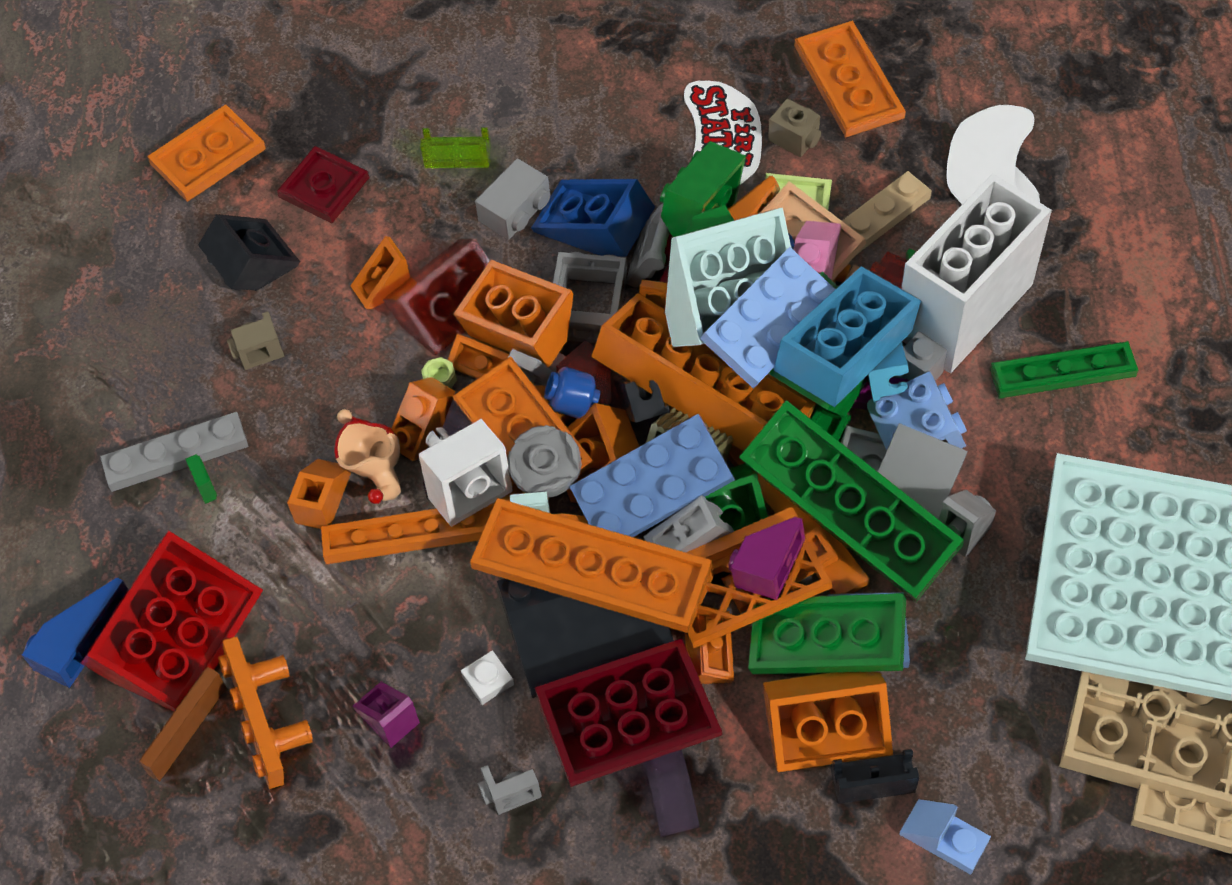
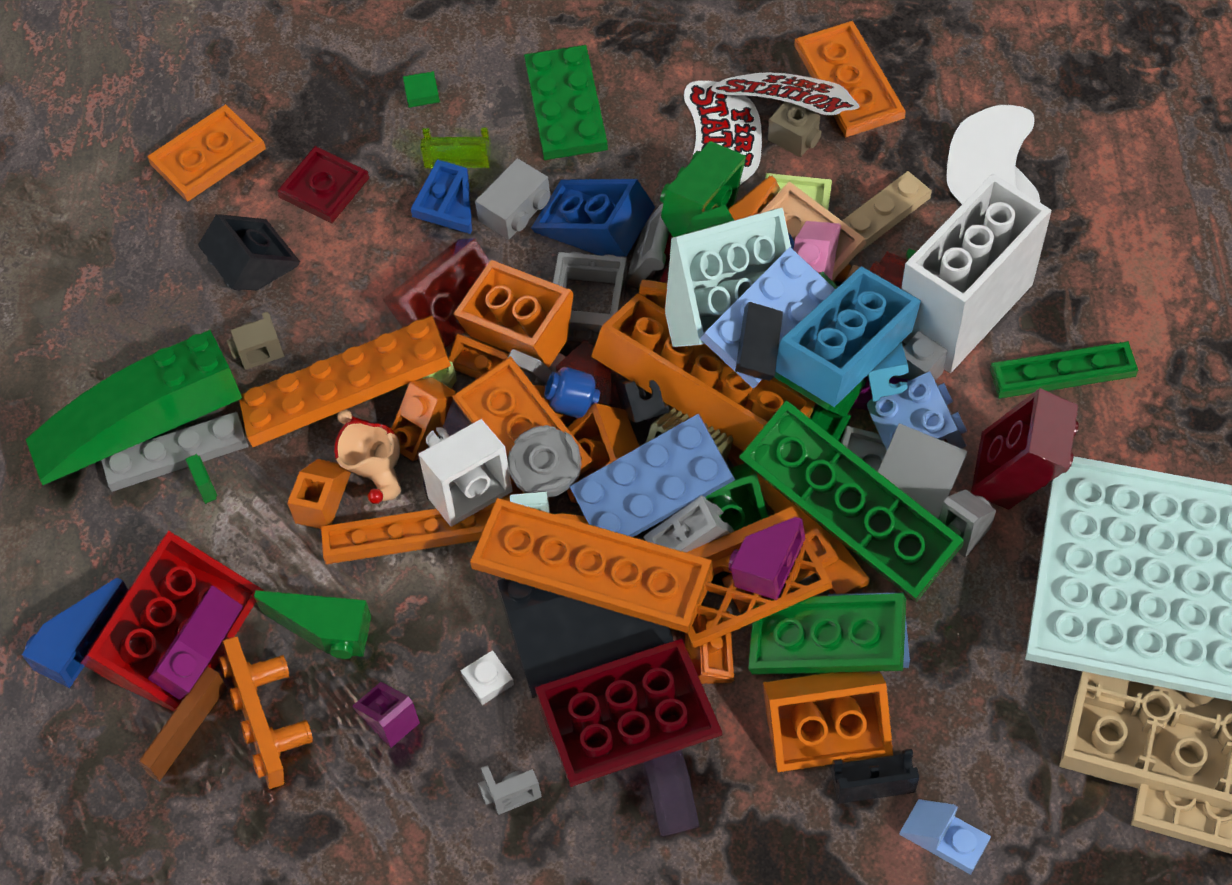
(135, 406): none -> green slope
(196, 643): none -> magenta slope
(328, 623): none -> green slope
(343, 381): none -> orange plate
(381, 274): orange slope -> none
(421, 89): none -> green tile
(445, 198): none -> blue wing
(565, 102): none -> green plate
(759, 341): none -> black tile
(807, 92): none -> sticker
(1025, 449): none -> dark red brick

